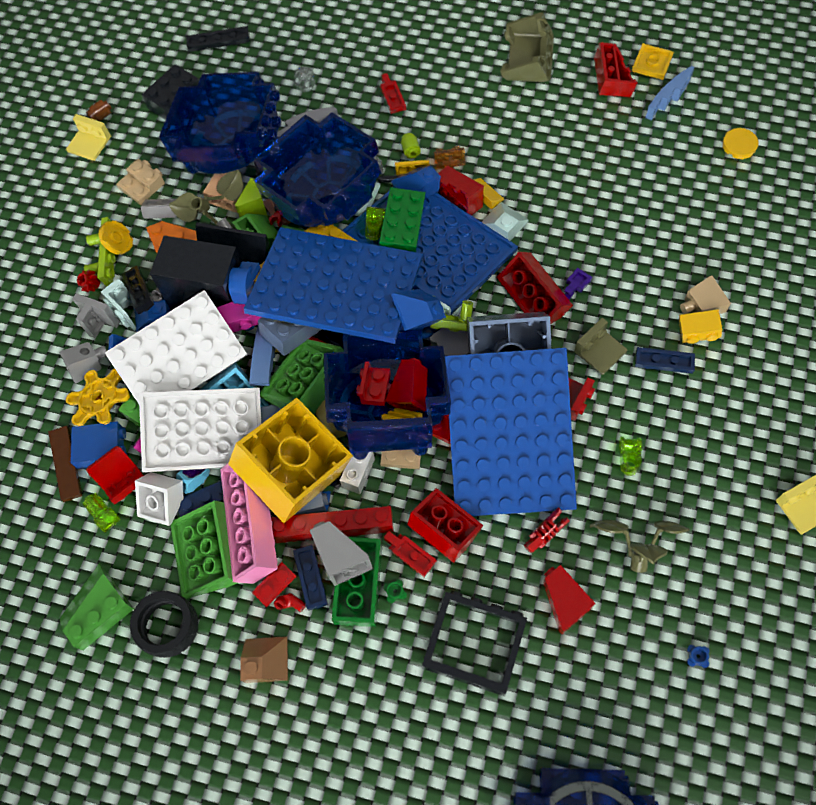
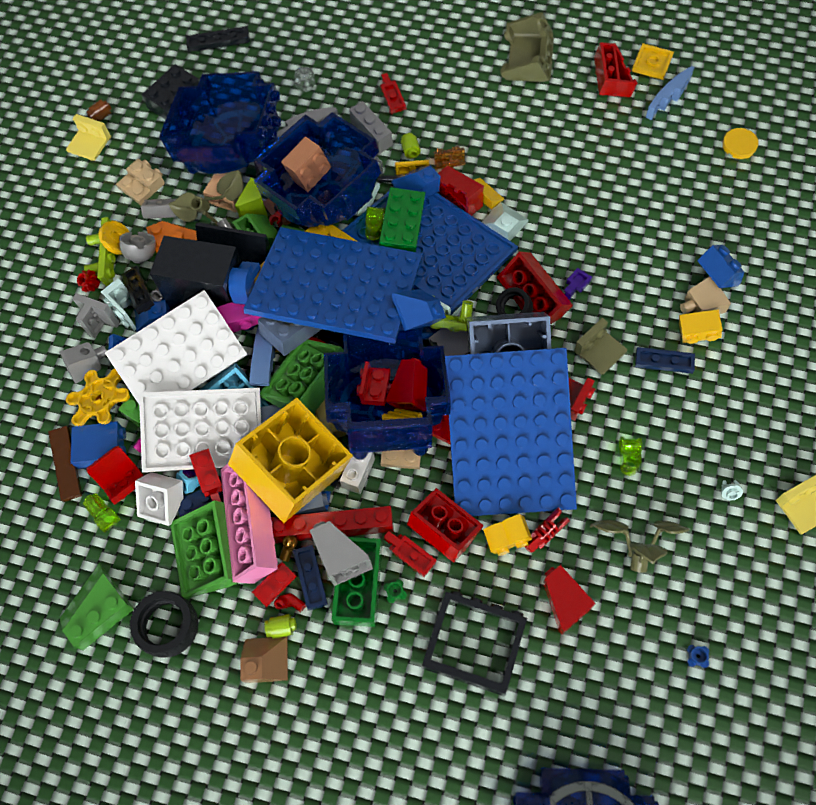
(137, 247): none -> light grey cylinder
(206, 474): none -> red hinge
(280, 626): none -> lime brick
(289, 545): none -> pearl gold arm
(306, 164): none -> nougat brick
(369, 123): none -> light grey brick
(507, 535): none -> yellow brick
(509, 293): none -> black tyre
(721, 266): none -> blue slope
(731, 491): none -> light aqua plate

